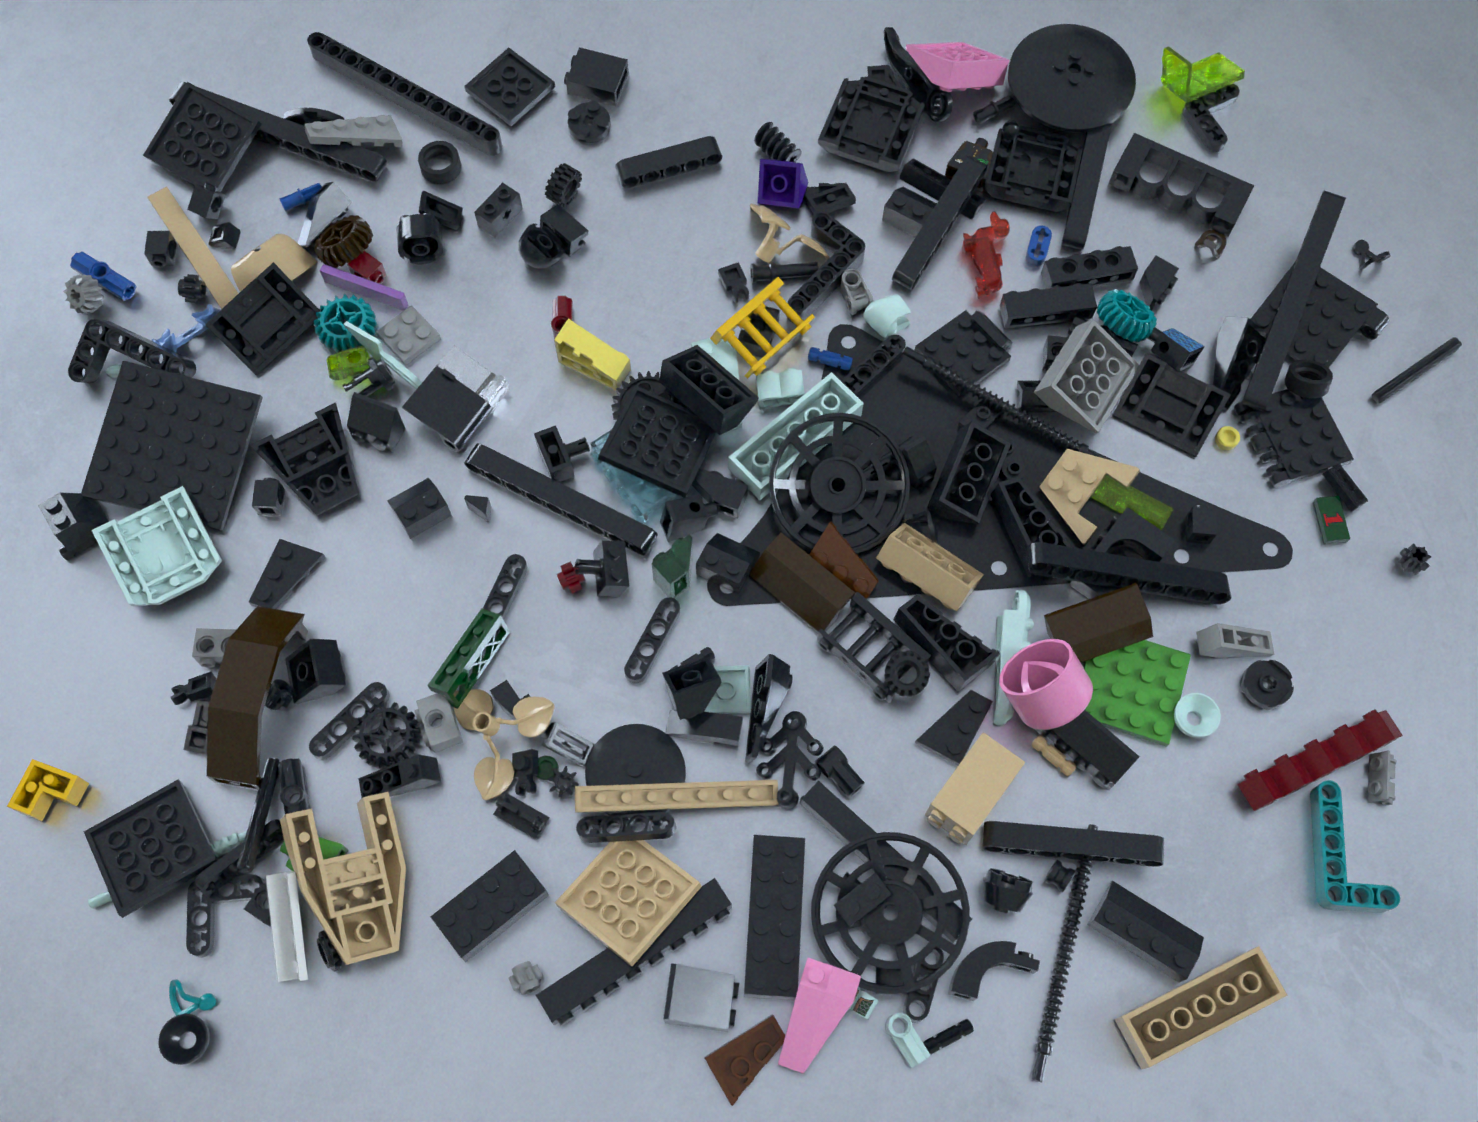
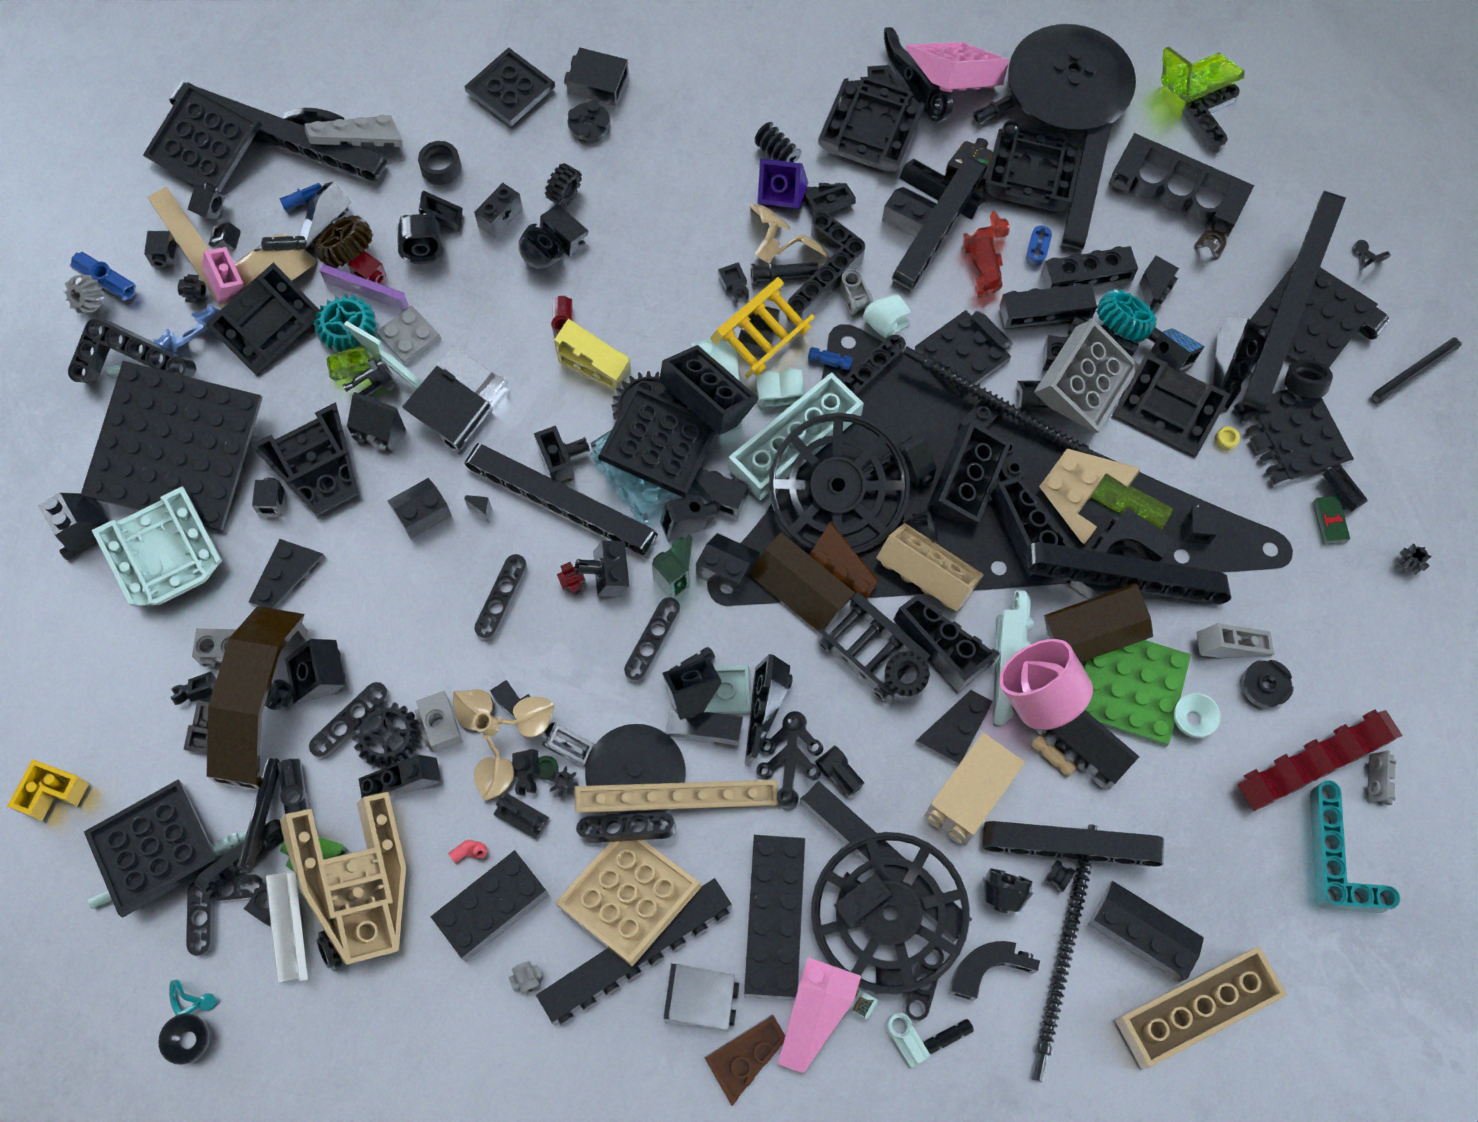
(222, 274): none -> bright pink brick
(283, 243): none -> black axle
(405, 93): black beam -> none
(468, 653): dark green fence -> none
(468, 848): none -> coral arm
(668, 162): black beam -> none

